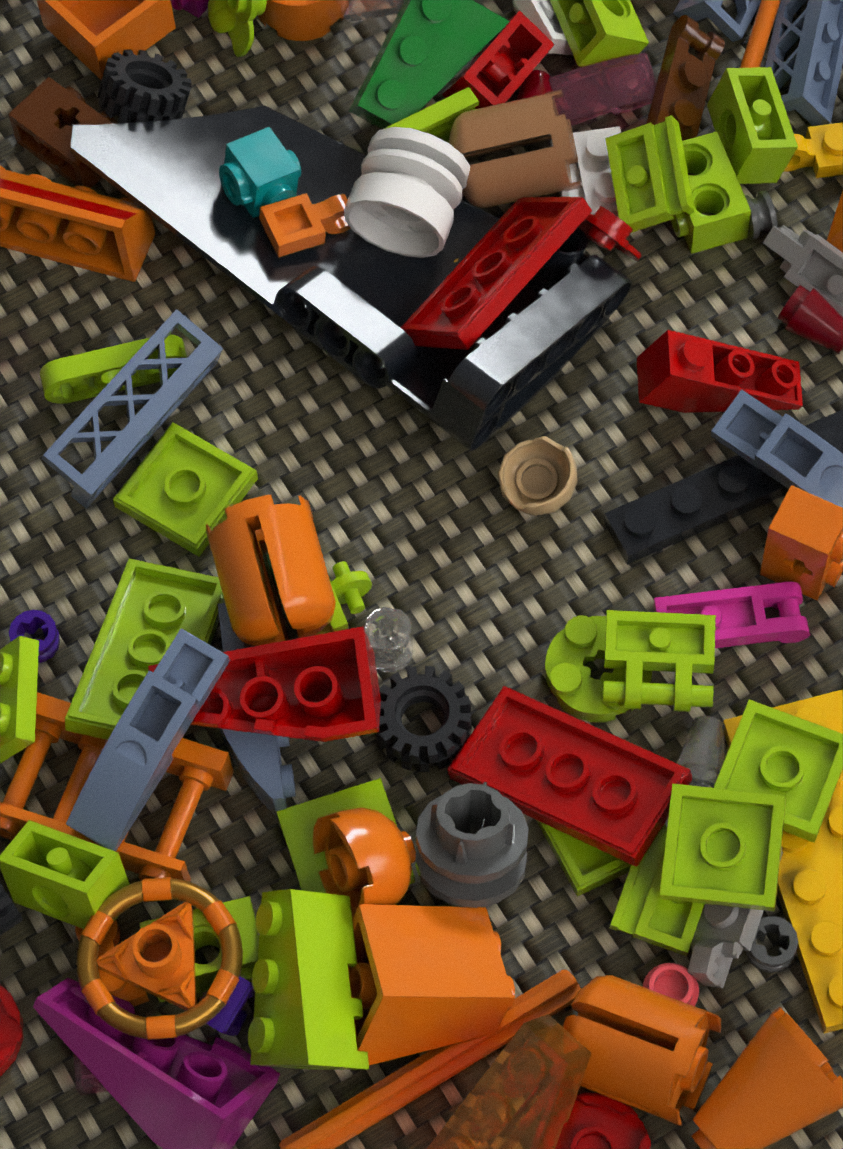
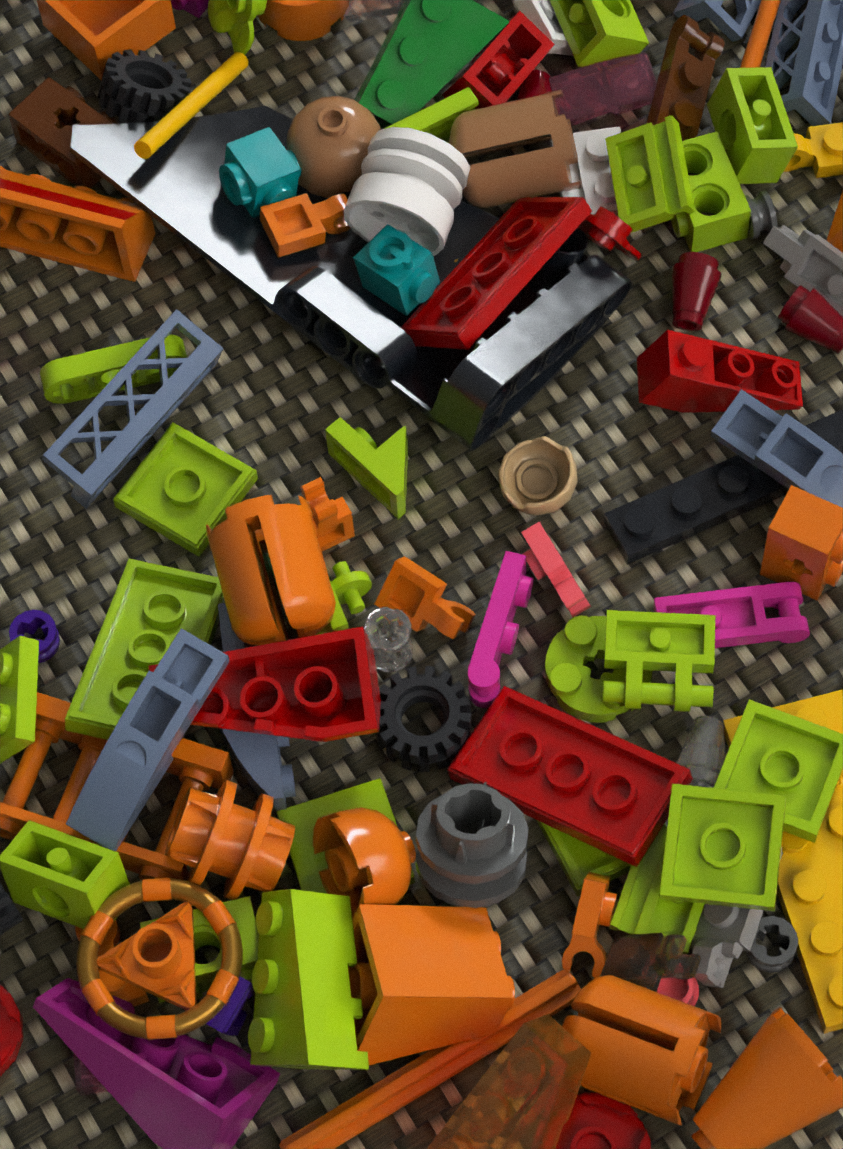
(190, 105): none -> yellow bar
(230, 840): none -> orange piece
(331, 143): none -> medium nougat cylinder
(331, 517): none -> orange plate
(376, 469): none -> lime slope
(397, 270): none -> teal brick
(419, 597): none -> orange plate
(498, 631): none -> dark pink plate
(546, 561): none -> coral plate
(594, 909): none -> orange plate
(648, 958): none -> clear smoke plate
(693, 289): none -> dark red cone

